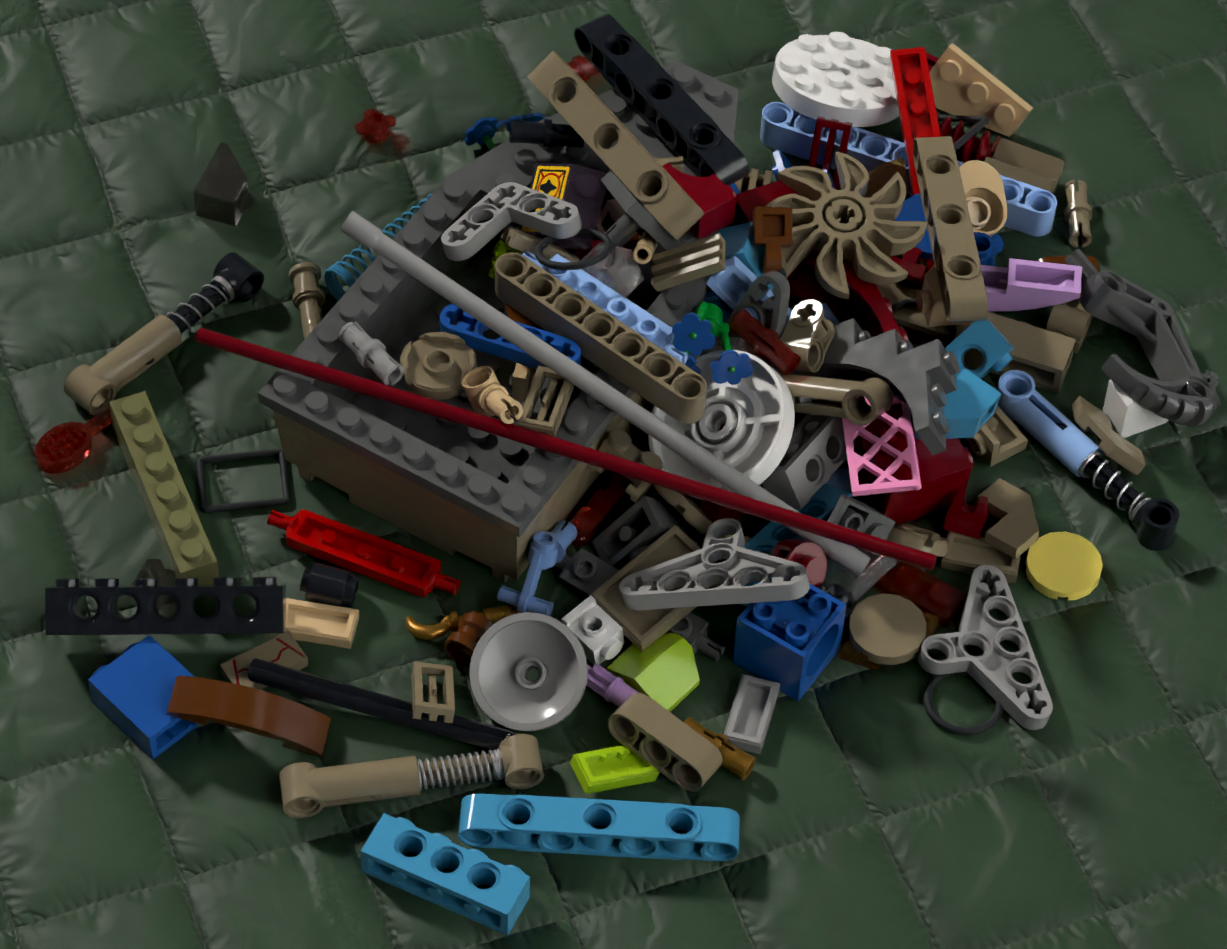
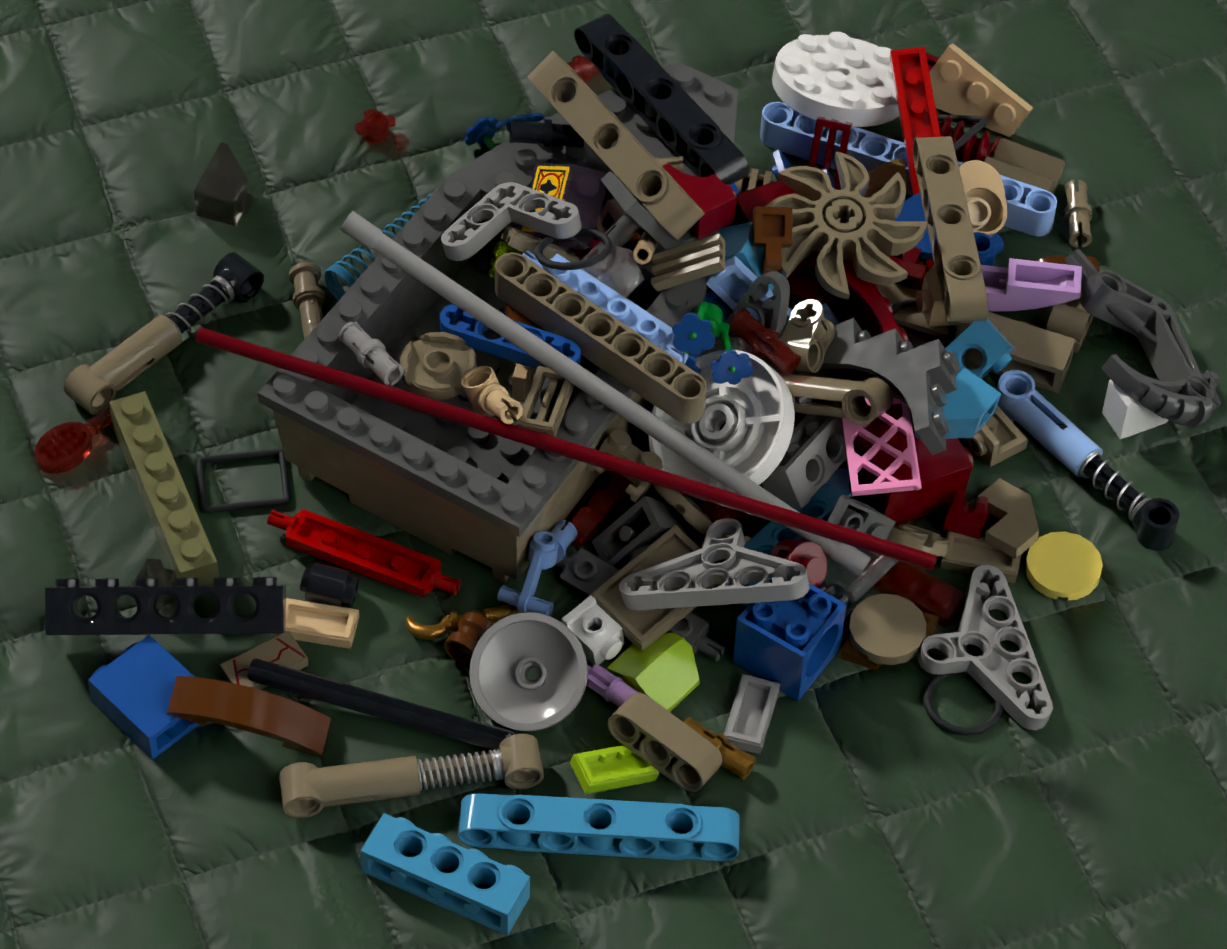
(431, 707): dark tan tile -> none
(1113, 445): dark tan tile -> none

